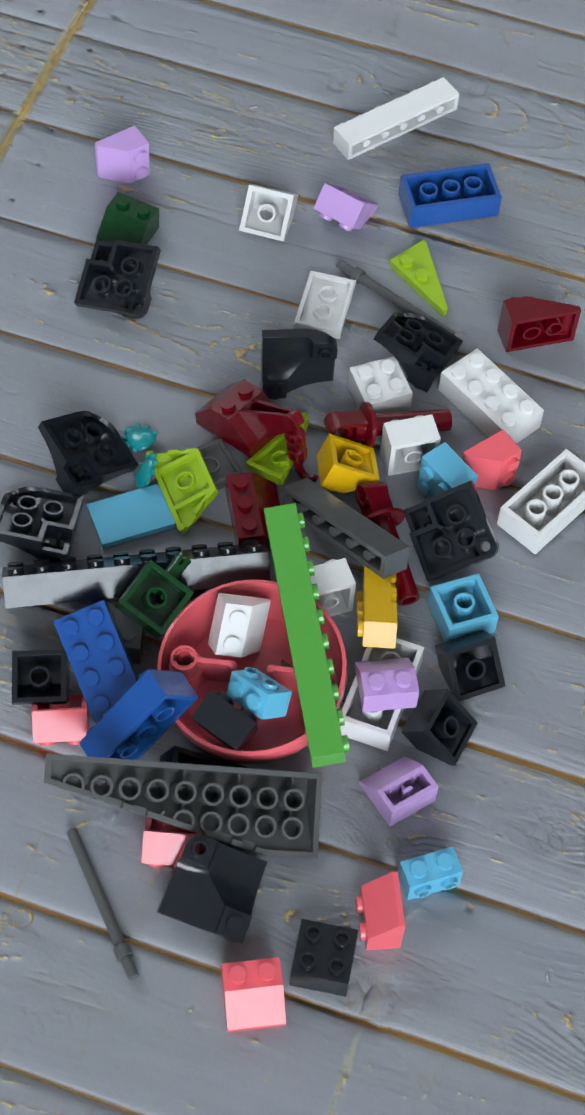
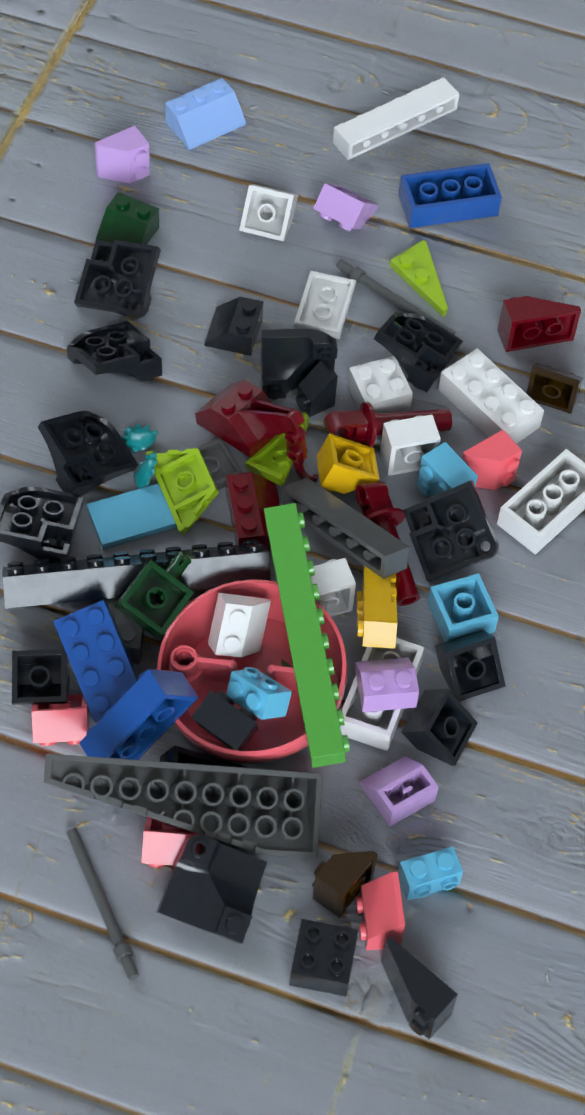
(114, 350): none -> black slope
(204, 114): none -> light blue slope
(236, 326): none -> black slope
(253, 994): slope -> none
(317, 389): none -> black slope
(341, 879): none -> dark brown slope
(421, 994): none -> black slope
(553, 387): none -> dark brown slope

